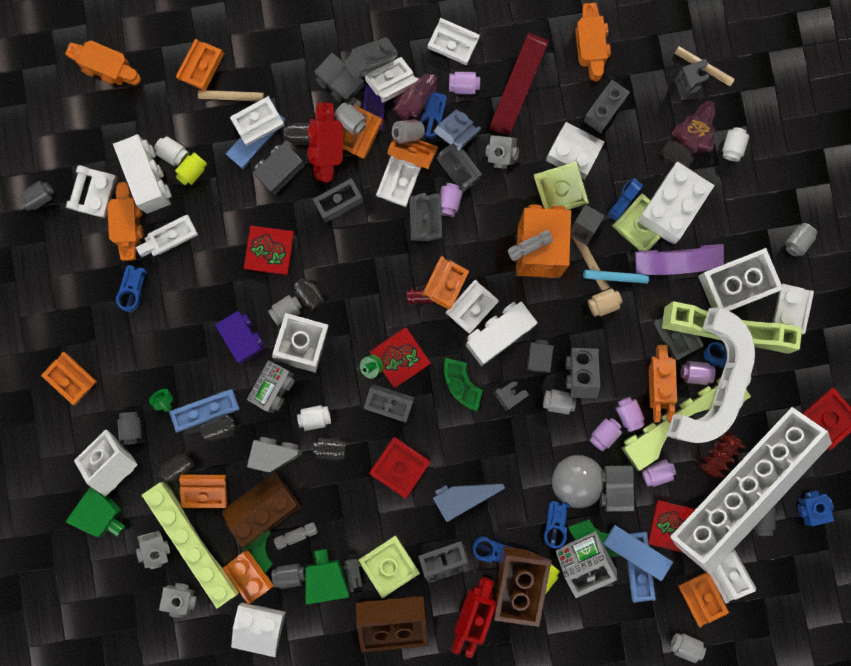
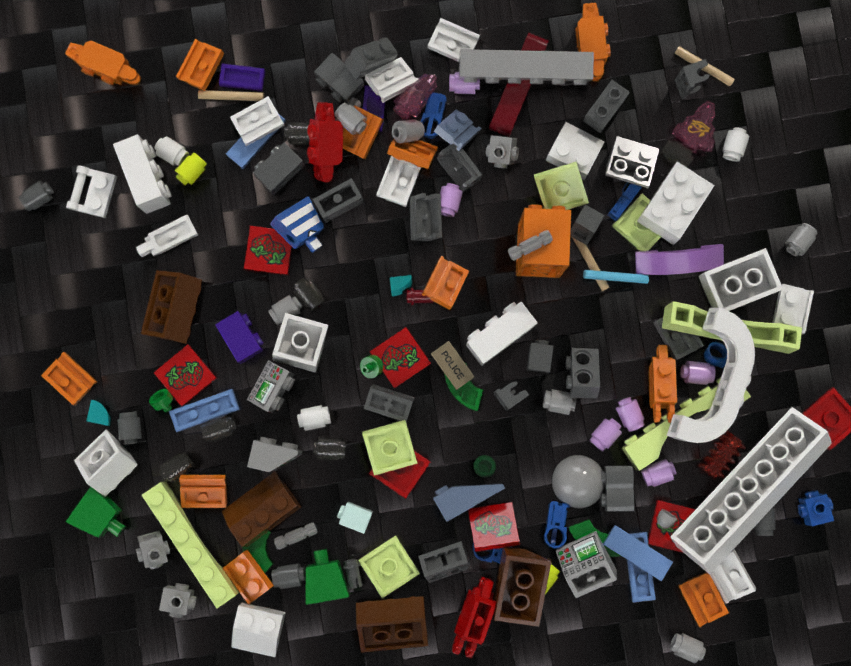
(98, 413): none -> teal tile
(125, 222): orange hinge -> none
(131, 284): blue piece -> none
(171, 306): none -> reddish brown slope
(185, 375): none -> red tile
(242, 77): none -> dark purple tile
(300, 225): none -> blue torso
(354, 517): none -> light aqua brick
(389, 447): none -> yellowish green tile
(399, 284): none -> teal tile
(452, 365): none -> dark tan tile
(472, 306): white plate -> none
(484, 466): none -> dark green plate
(493, 527): none -> tile
(526, 65): none -> light grey brick
(605, 302): tan brick -> none
(631, 162): none -> slope
(666, 519): none -> light grey hinge

